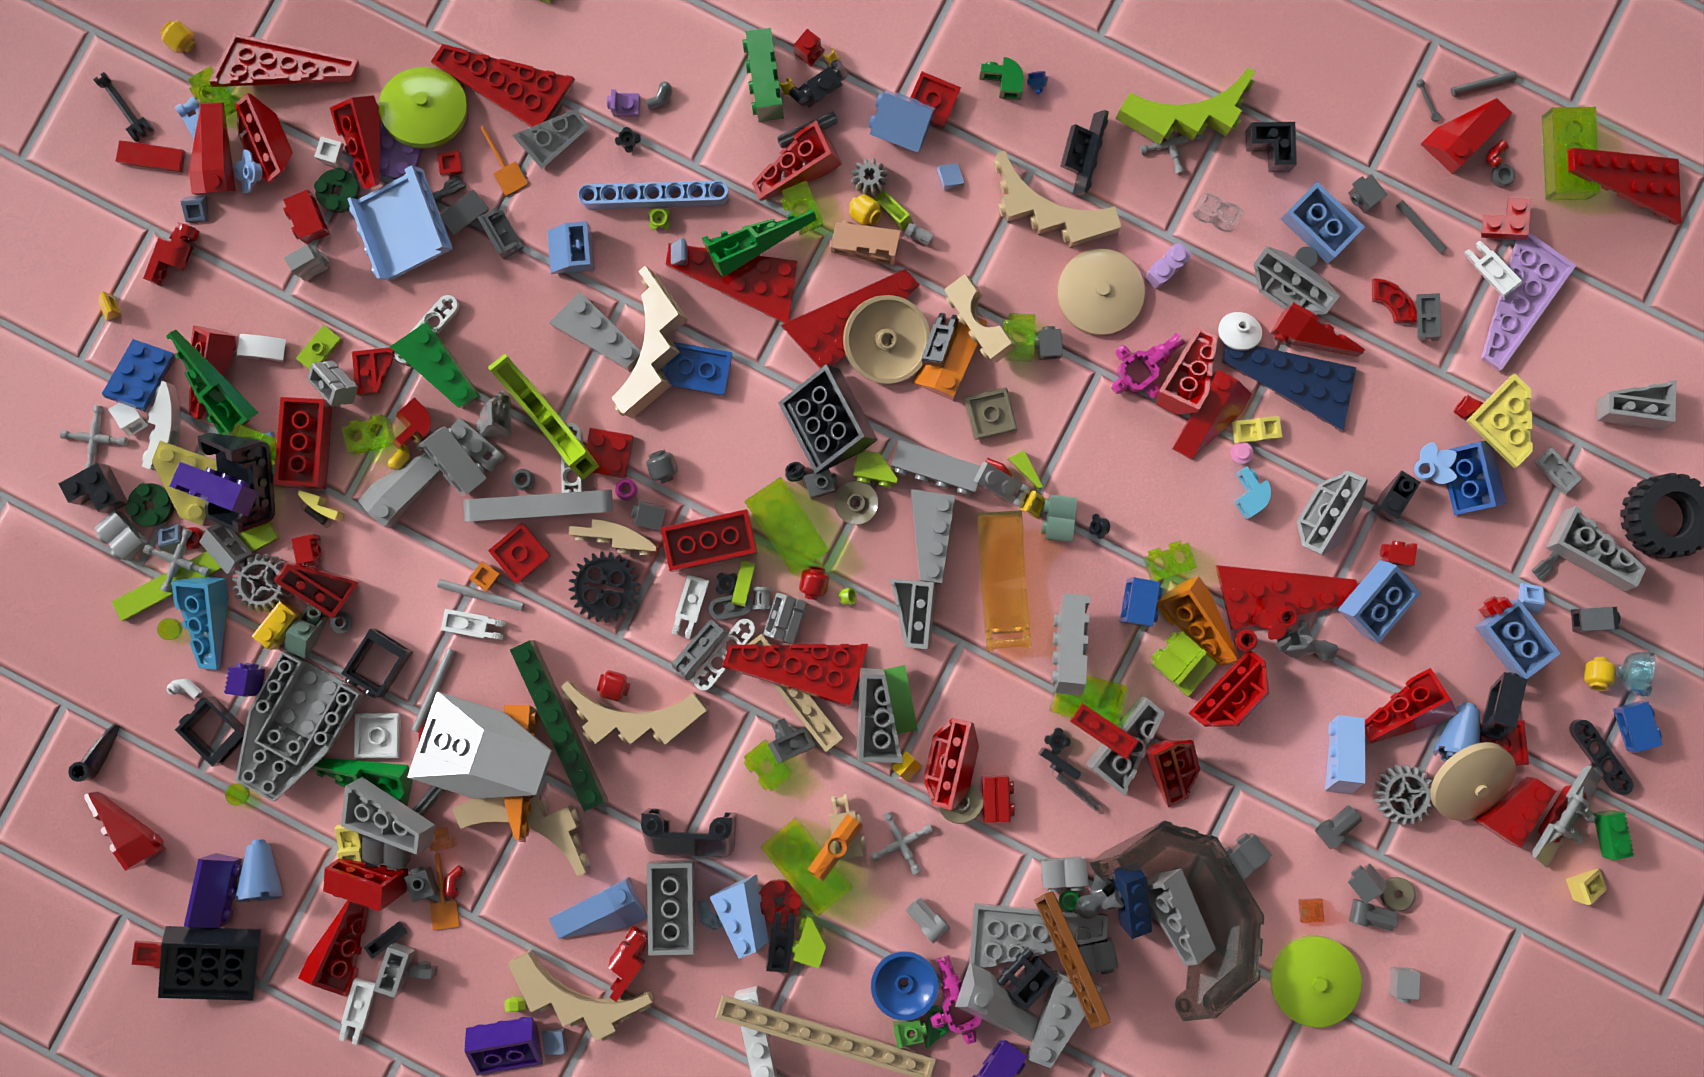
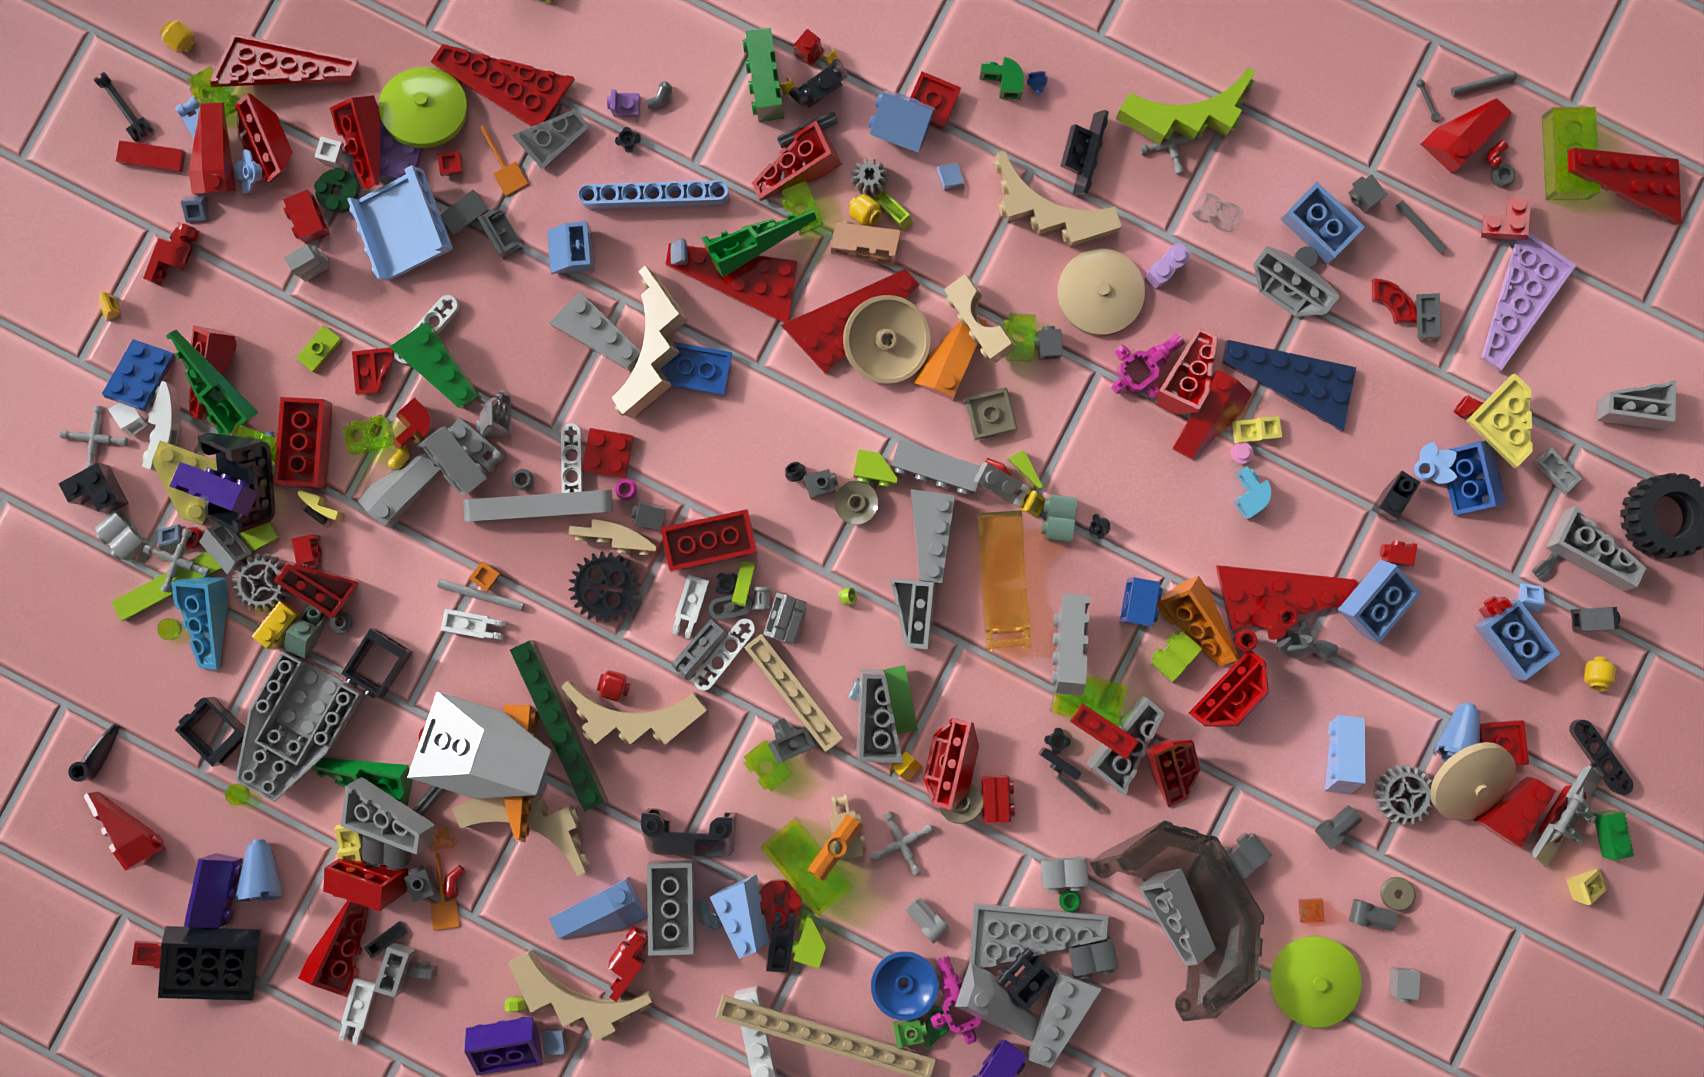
(137, 507): dark green plate -> none
(183, 686): white arm -> none
(244, 680): dark purple brick -> none
(261, 347): white slope -> none
(332, 383): light grey brick -> none
(377, 735): white tile -> none
(444, 665): light grey bar -> none
(450, 187): dark grey piece -> none
(519, 553): red plate -> none
(544, 416): lime arch -> none
(655, 214): lime plate -> none
(661, 466): dark grey head -> none
(787, 526): clear neon green brick -> none
(809, 668): red wing -> none
(814, 582): red head -> none
(827, 419): black slope -> none
(918, 234): light grey pin -> none
(940, 341): hinge -> none
(1072, 960): dark orange arch -> none
(1103, 896): dark grey animal -> none
(1136, 914): dark blue arch -> none
(1171, 566): clear neon green brick -> none
(1194, 673): lime panel -> none
(1237, 337): white dish -> none
(1277, 139): black brick -> none
(1301, 328): red wedge -> none
(1331, 511): light grey wedge -> none
(1367, 882): dark grey brick -> none
(1416, 706): red wedge -> none
(1494, 270): white hinge -> none
(1503, 706): black window -> none
(1637, 673): clear light blue cylinder -> none
(1638, 726): blue brick -> none

